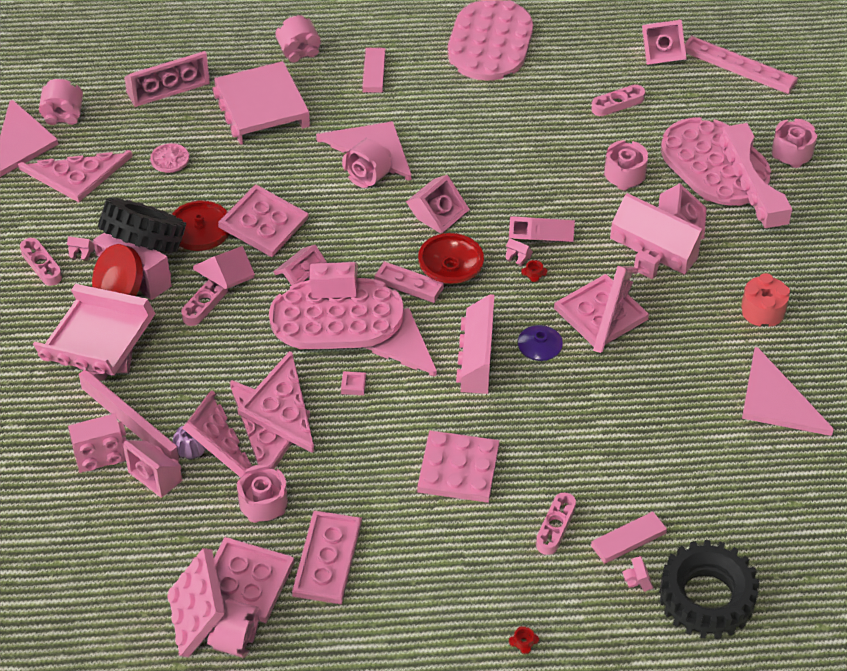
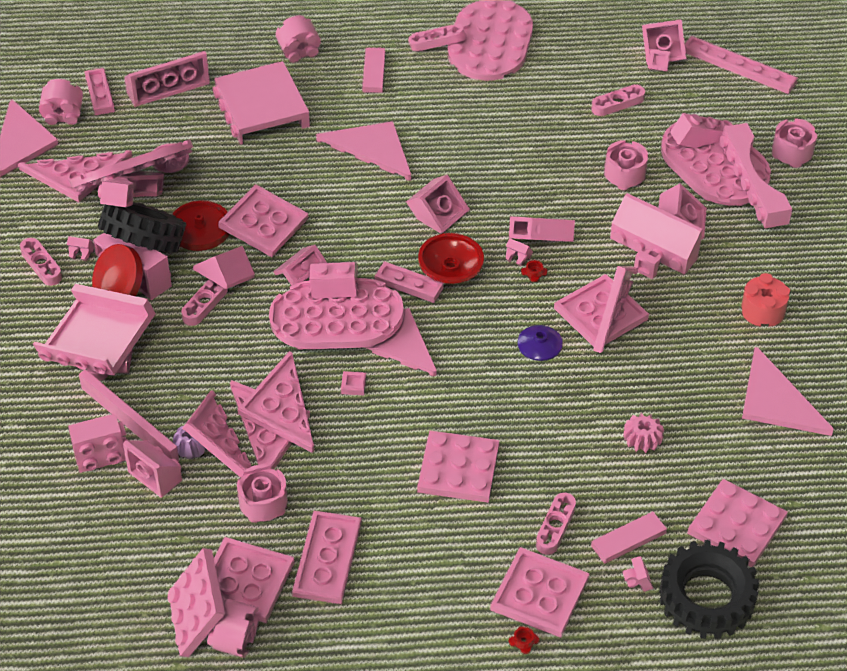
(99, 91): none -> bright pink tile
(122, 189): none -> bright pink arch
(132, 165): none -> bright pink plate
(367, 163): bright pink brick -> none
(447, 35): none -> bright pink beam
(476, 347): bright pink slope -> none
(540, 592): none -> bright pink plate
(643, 432): none -> bright pink gear
(659, 60): none -> bright pink tile
(698, 131): none -> bright pink slope
(738, 521): none -> bright pink plate

